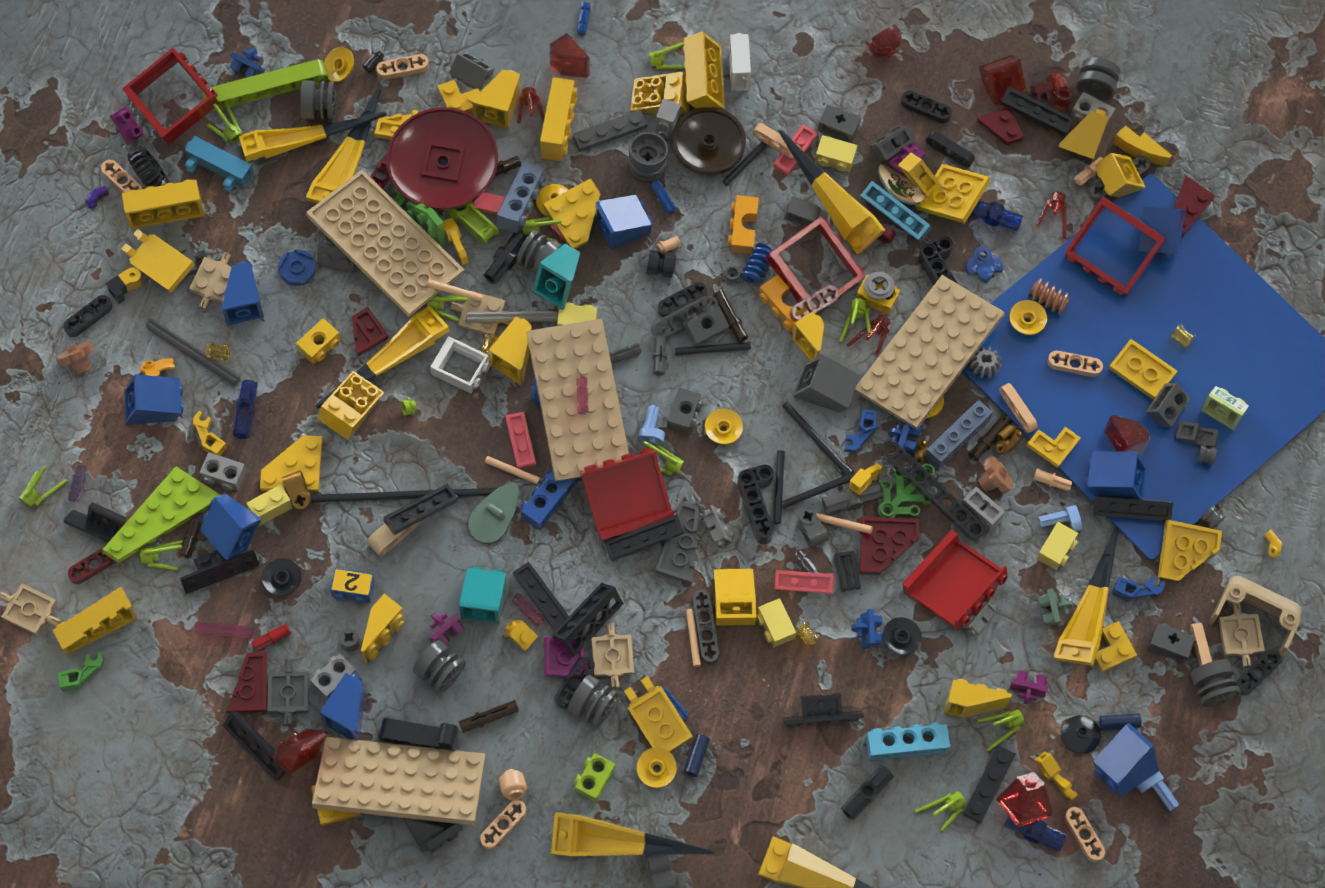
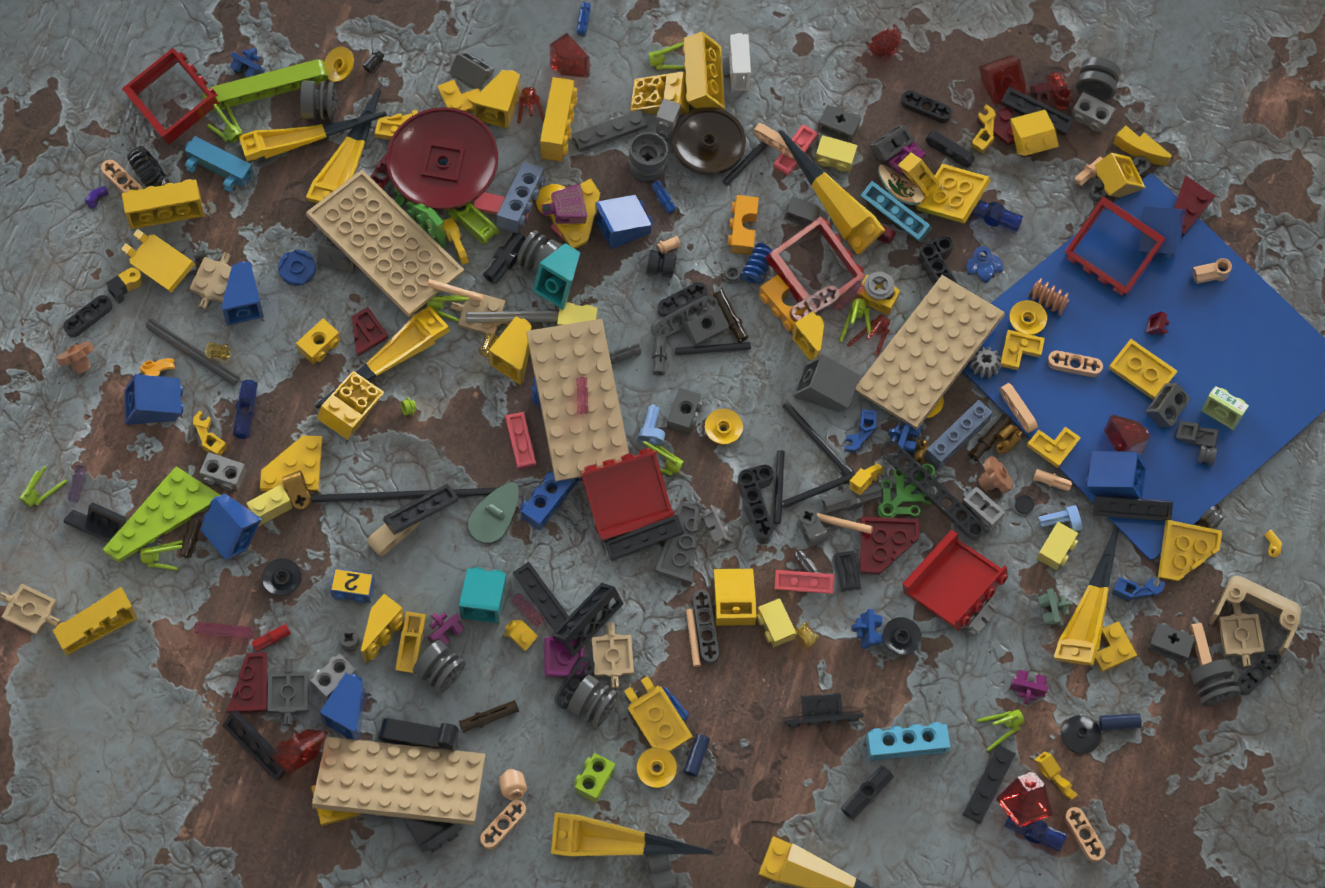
(90, 668): bright green piece -> none
(91, 572): dark red beam -> none
(126, 125): magenta hips -> none
(215, 568): black bracket -> none
(410, 641): none -> yellow slope
(414, 59): light nougat beam -> none
(443, 356): white window -> none
(507, 165): dark brown axle -> none
(512, 470): light nougat bar -> none
(534, 224): lime plant -> none
(567, 206): none -> magenta torso
(849, 295): none -> clear pink axle
(953, 802): lime plant -> none
(971, 700): yellow slope -> none
(987, 120): none -> yellow piece
(1018, 344): none -> yellow plate
(1024, 504): none -> black piece
(1033, 133): none -> yellow slope
(1057, 203): clear red plant -> none
(1087, 134): yellow slope -> none
(1126, 761): slope -> none
(1157, 323): none -> dark red tile
(1160, 788): light blue piece -> none
(1183, 336): clear yellow bush -> none
(1211, 272): none -> light nougat piece

